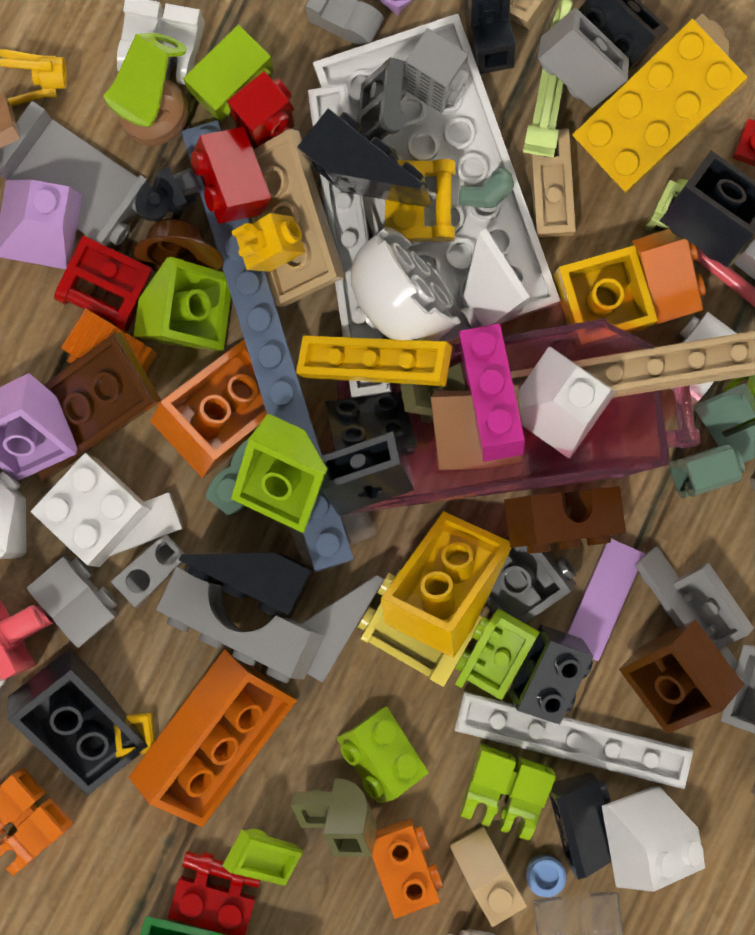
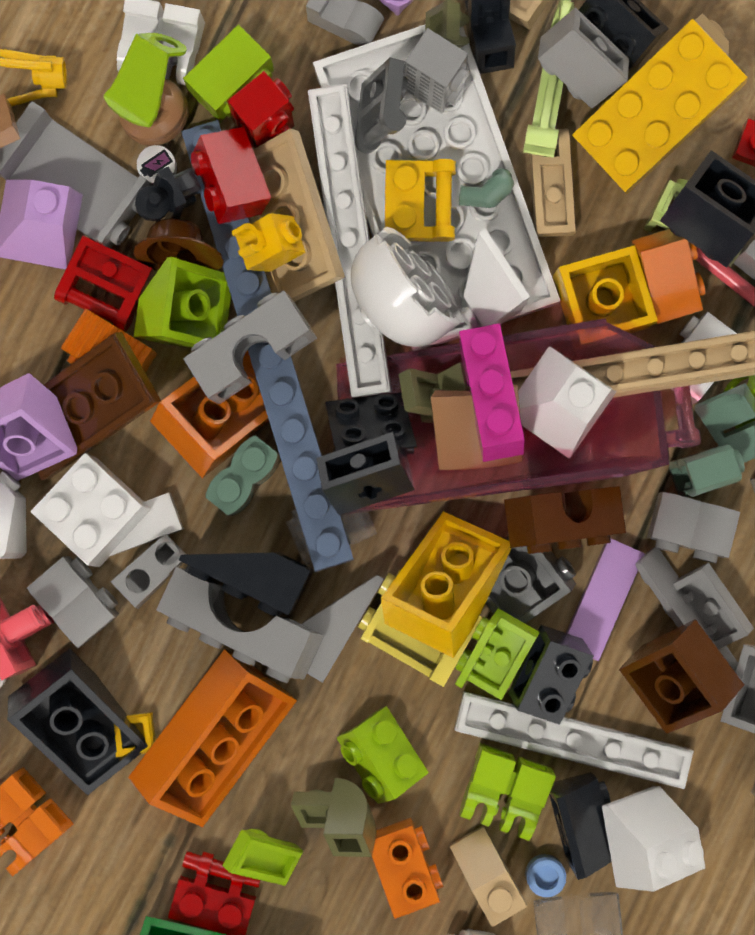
(154, 159): none -> tile
(219, 361): none -> light grey arch
(280, 473): lime slope -> none
(358, 165): black slope -> none
(375, 360): yellow plate -> none
(446, 21): none -> olive tile
(694, 526): none -> light grey brick

